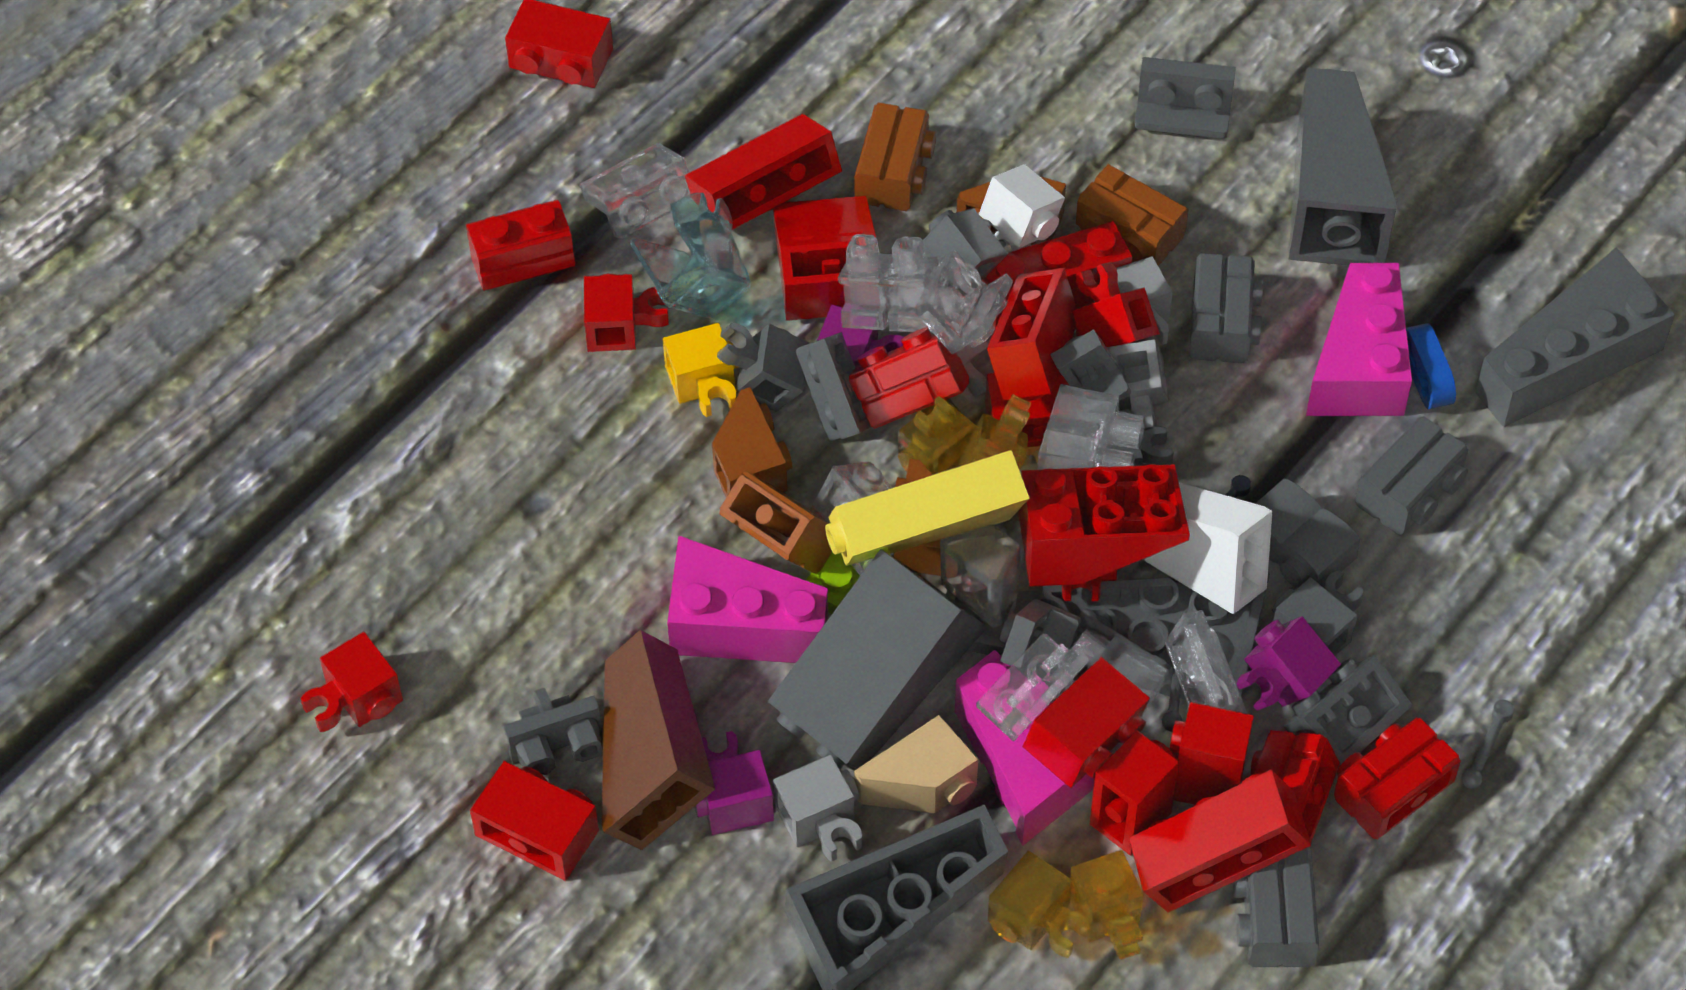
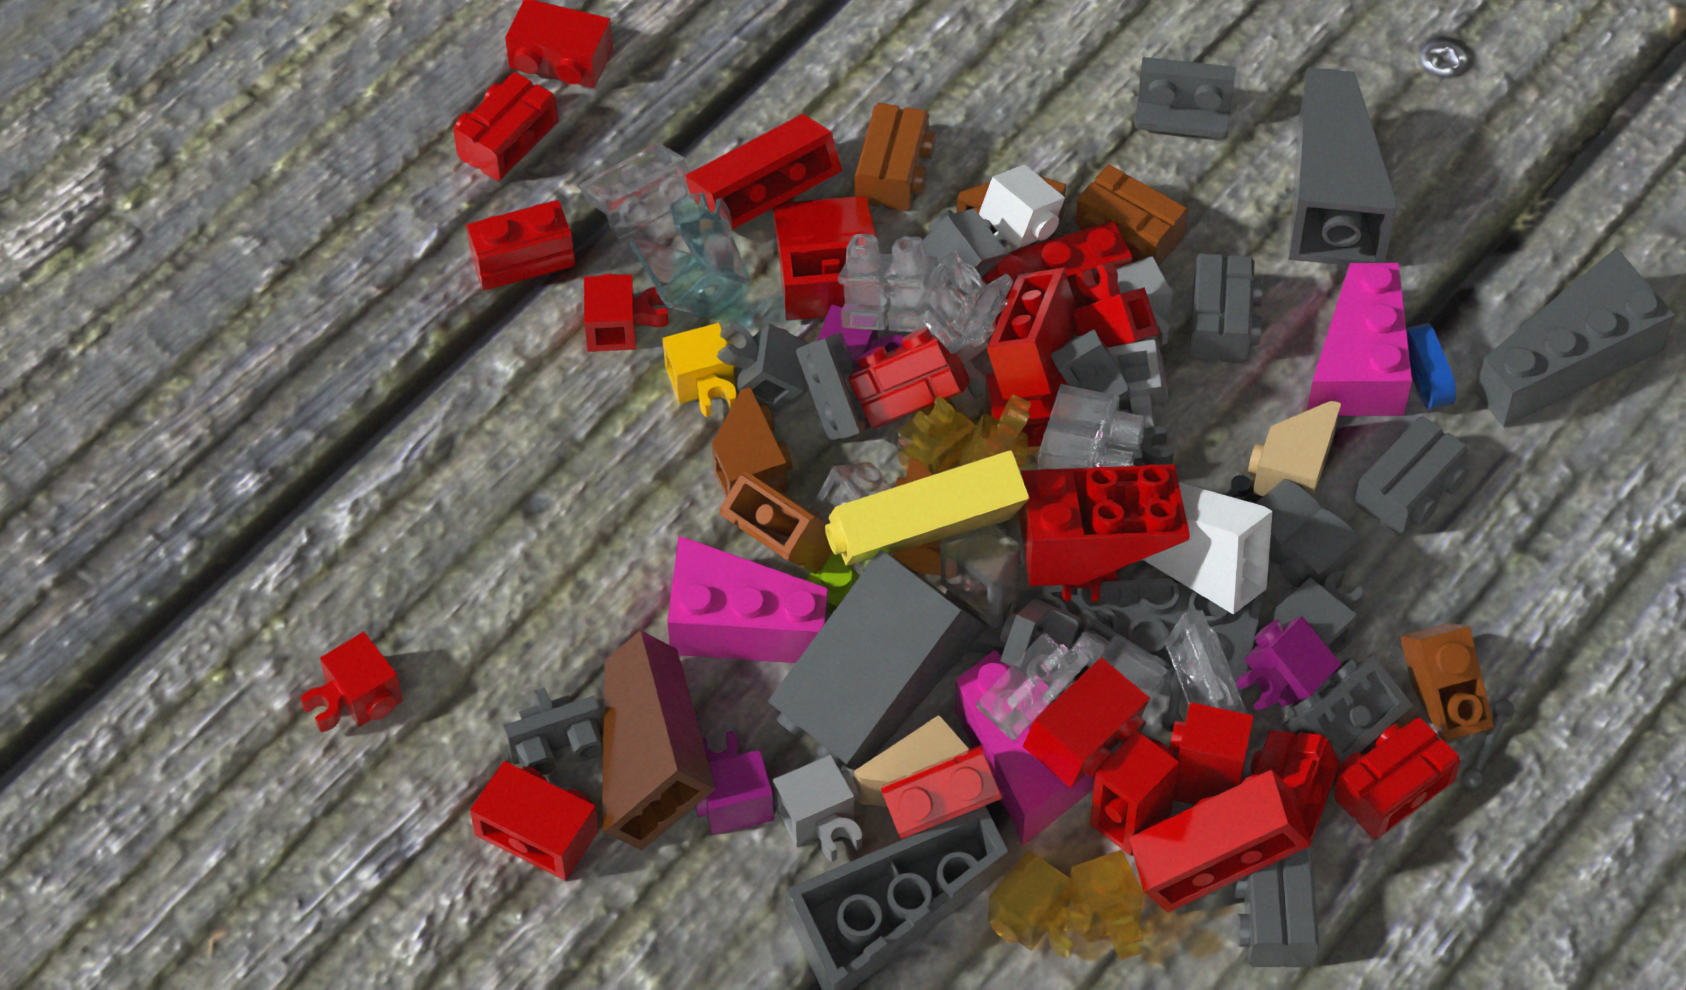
(505, 125): none -> red brick
(942, 791): none -> brick
(1295, 450): none -> tan slope
(1448, 679): none -> dark orange slope

